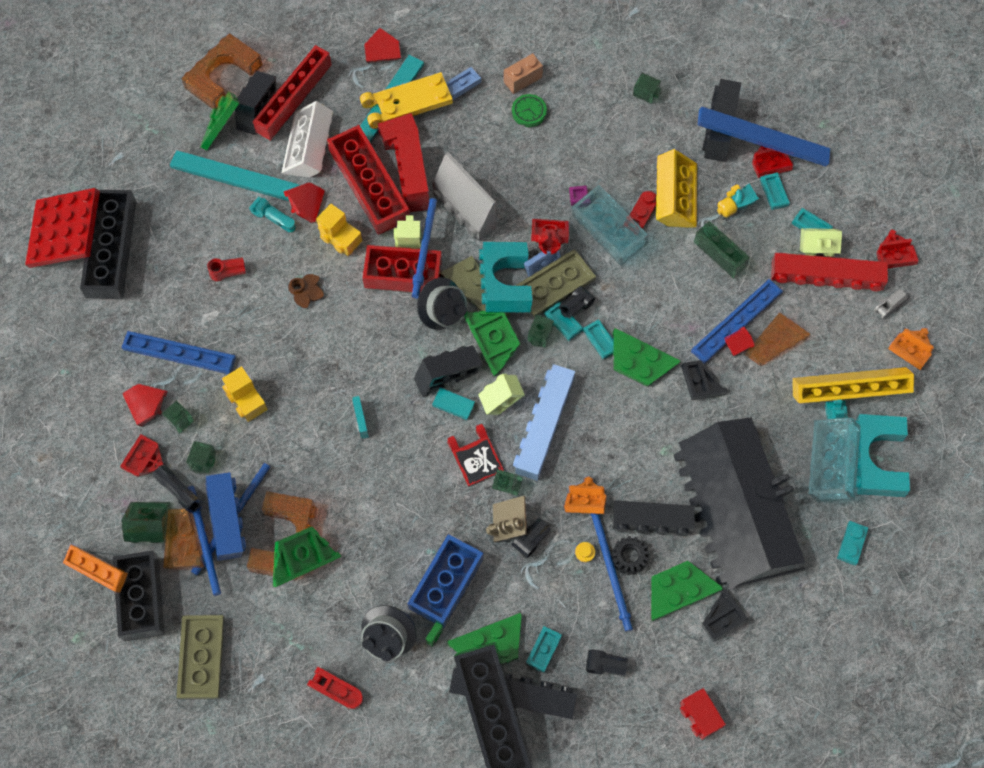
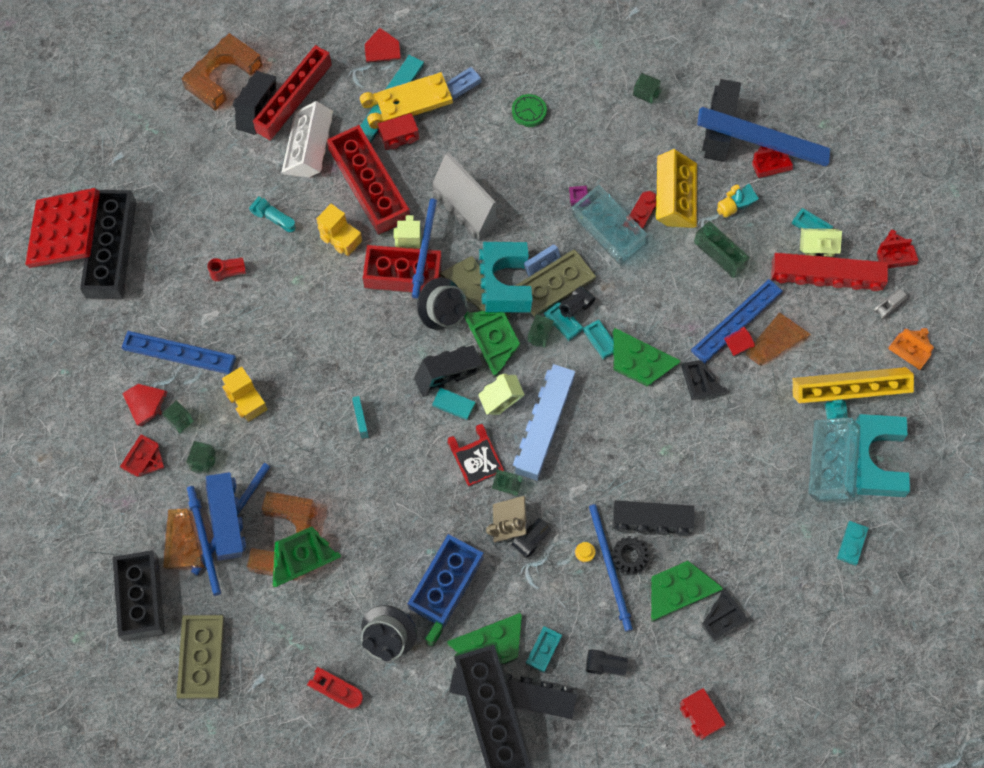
(95, 568): orange tile -> none
(145, 522): clear green slope -> none
(183, 495): black axle -> none
(219, 117): green wing -> none
(231, 175): teal tile -> none
(305, 200): red slope -> none
(308, 292): reddish brown plate -> none
(411, 170): red brick -> none
(523, 73): nougat brick -> none
(550, 234): red plate -> none
(586, 498): orange slope -> none
(740, 504): black piece -> none
(774, 191): teal tile -> none

